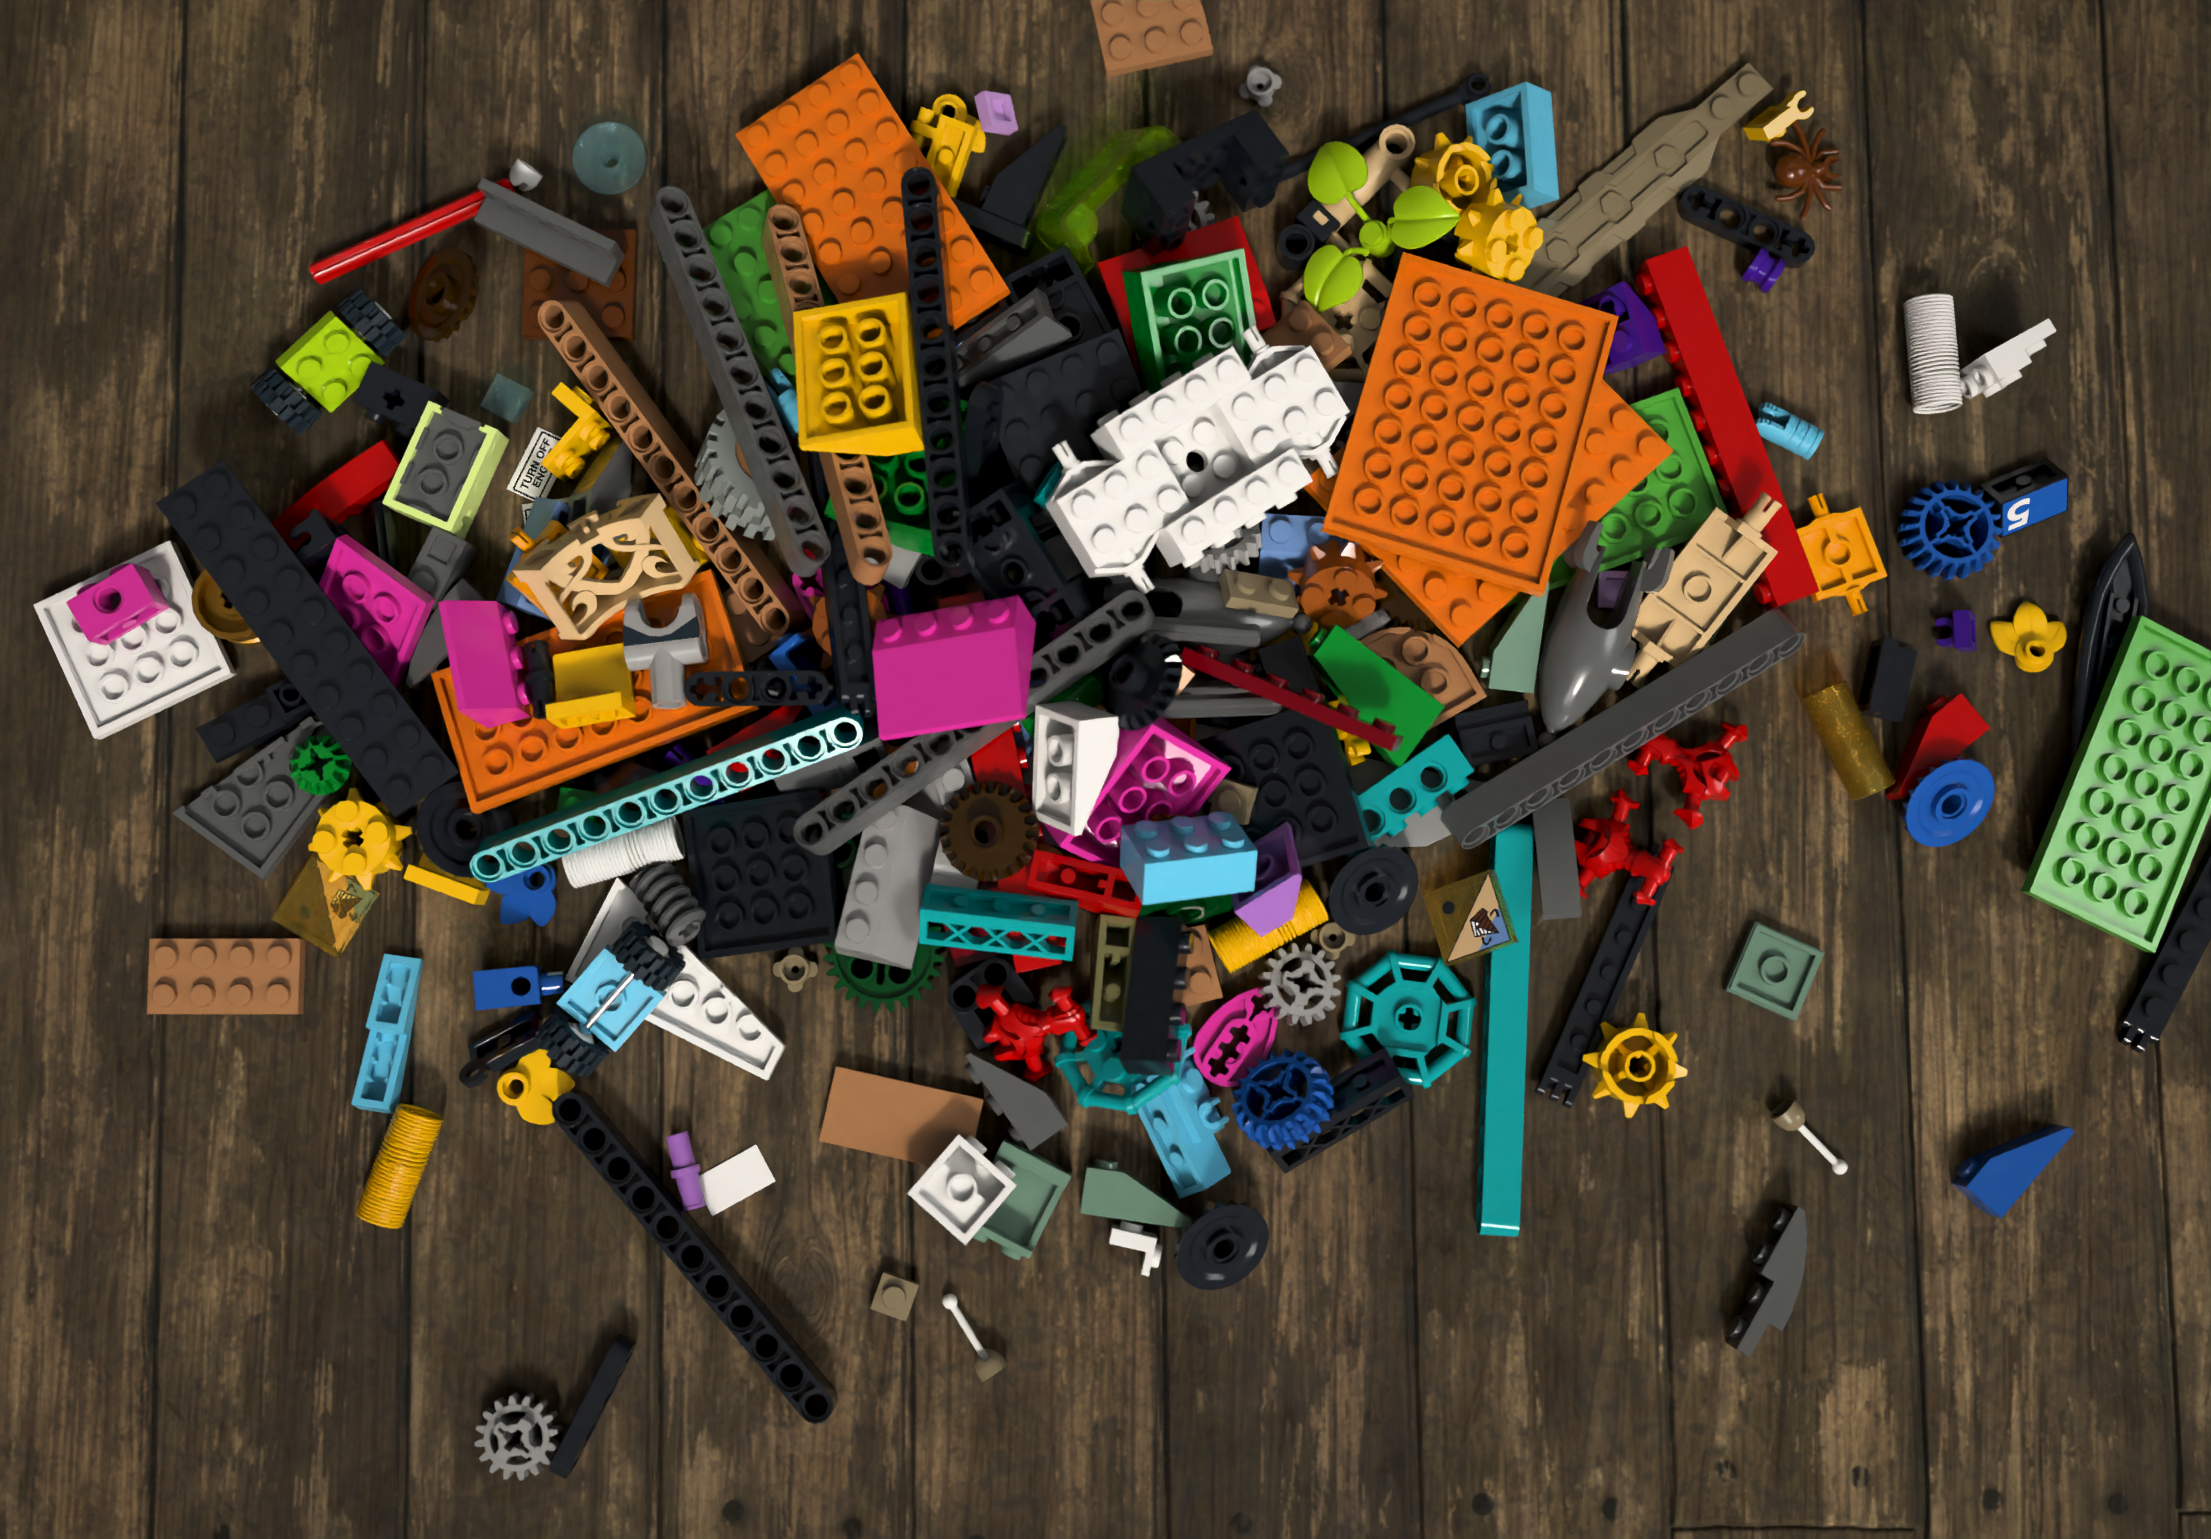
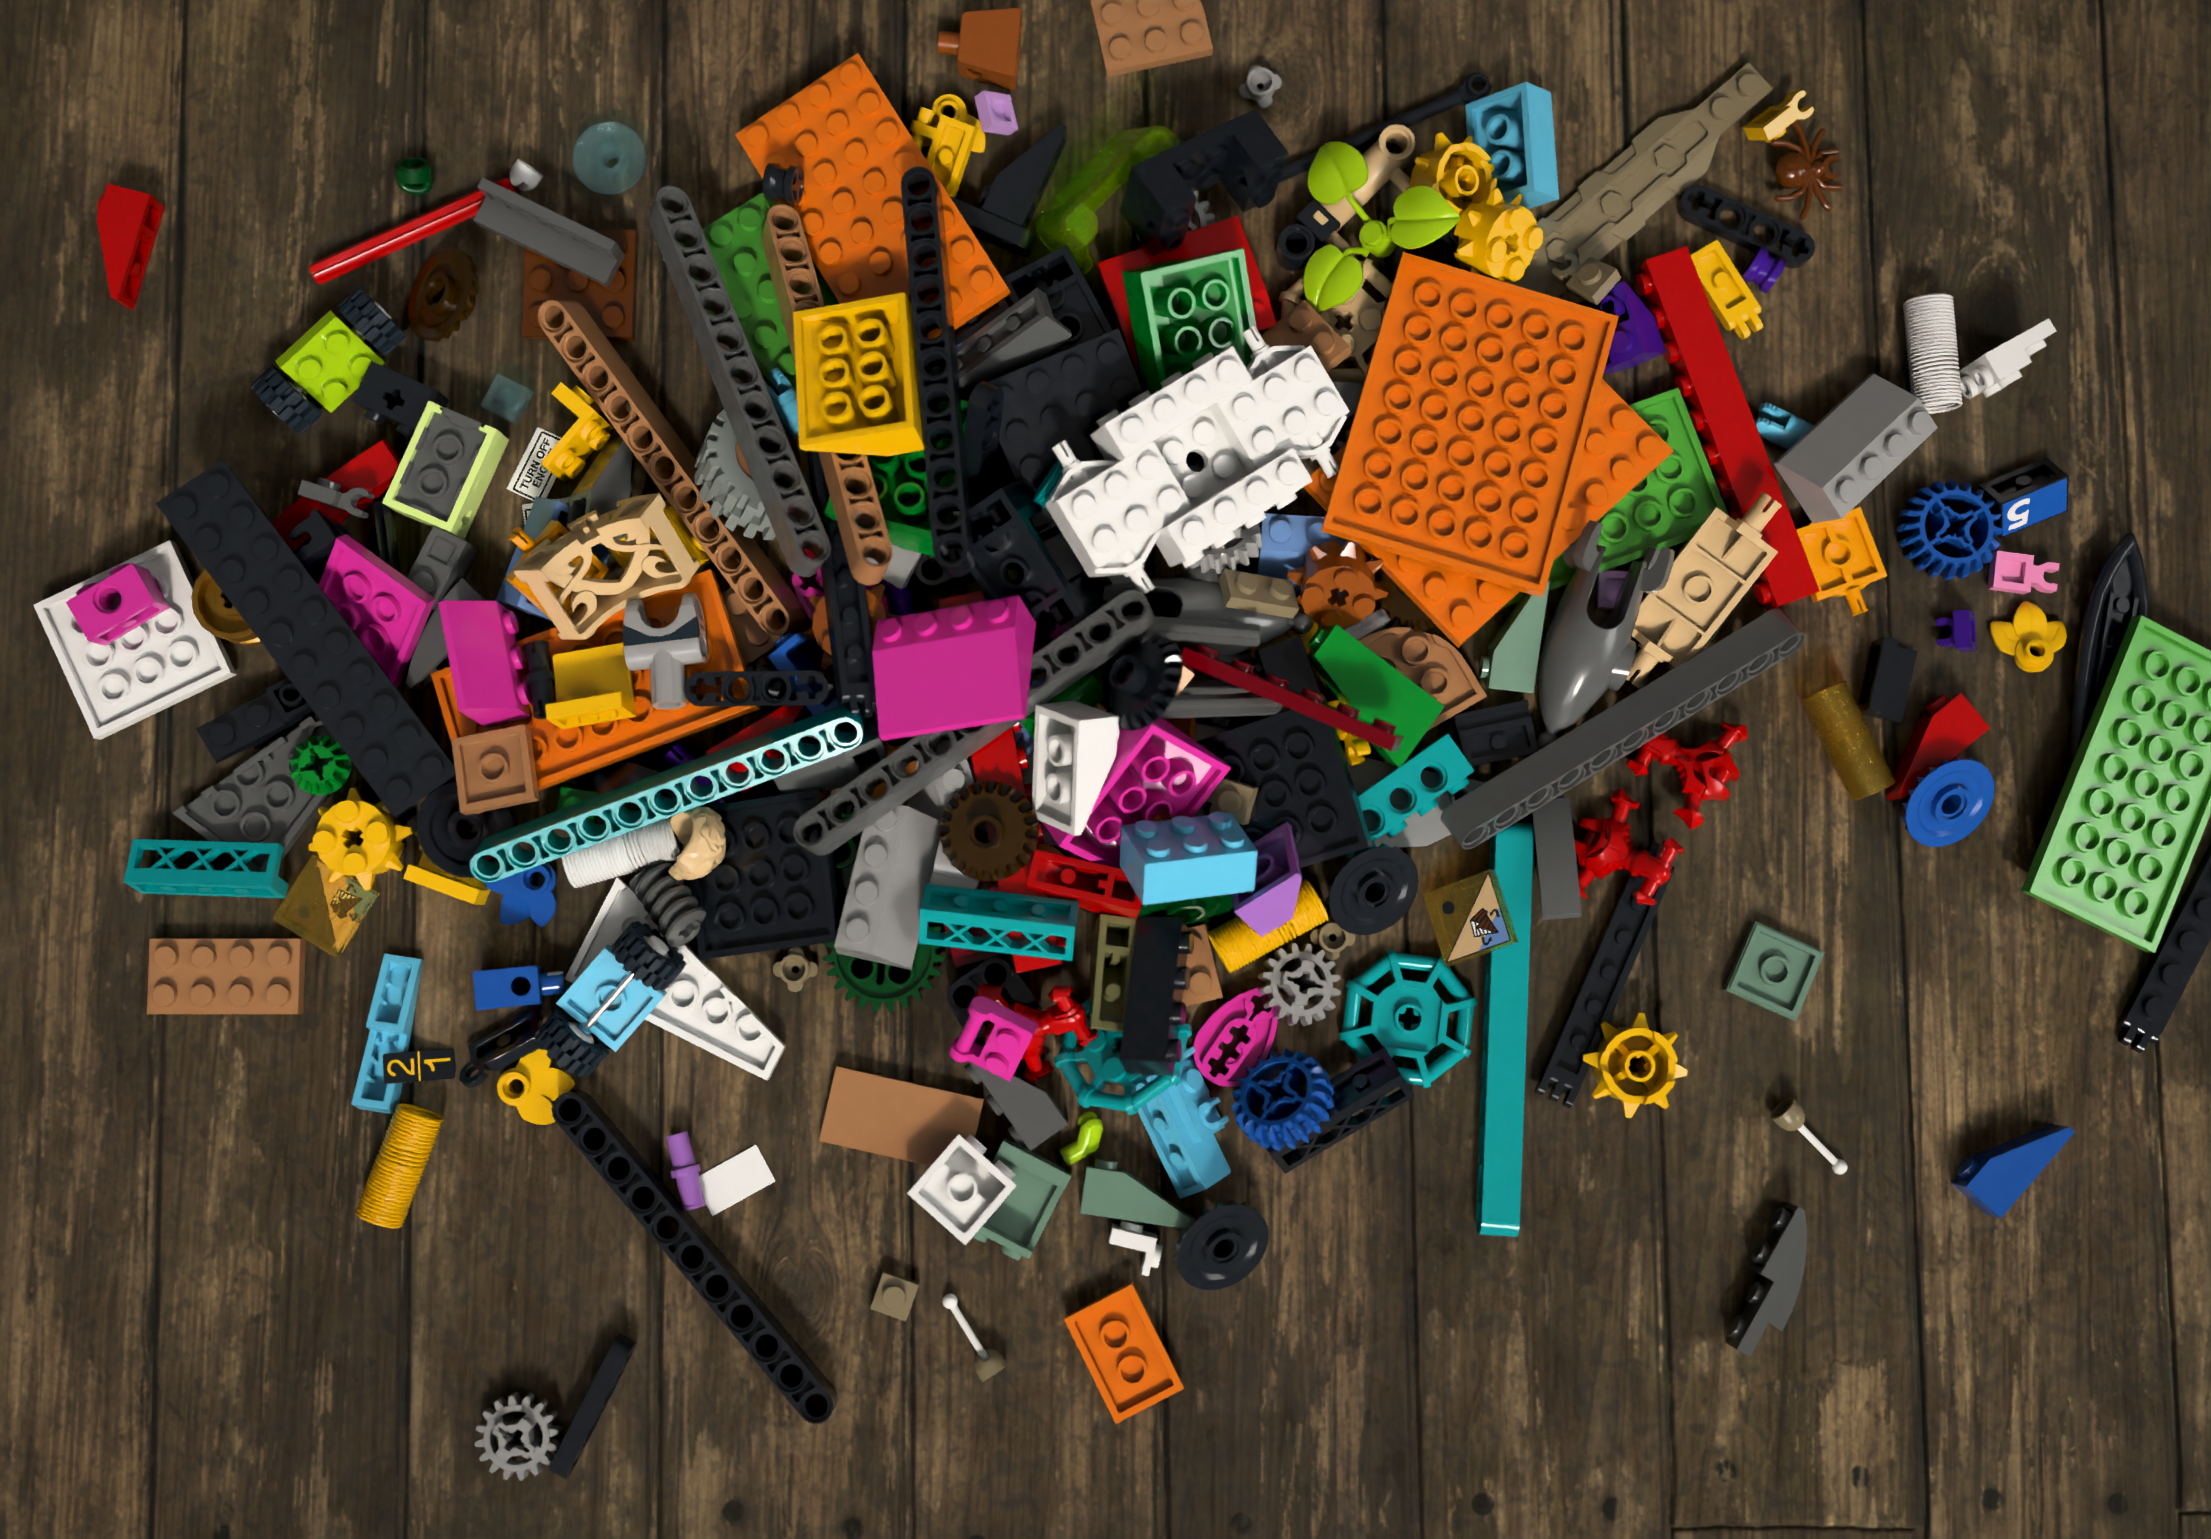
(127, 234): none -> red slope
(206, 882): none -> teal fence
(328, 493): none -> dark grey plate
(414, 171): none -> dark green tile
(418, 1066): none -> black sticker
(495, 769): none -> medium nougat plate
(703, 842): none -> tan hair
(783, 183): none -> black wheel
(986, 46): none -> dark orange torso
(1005, 1044): none -> dark pink plate
(1088, 1138): none -> lime arm
(1123, 1352): none -> orange plate
(1587, 281): none -> dark tan plate
(1727, 290): none -> yellow hinge
(1854, 448): none -> light grey slope
(2017, 573): none -> bright pink plate

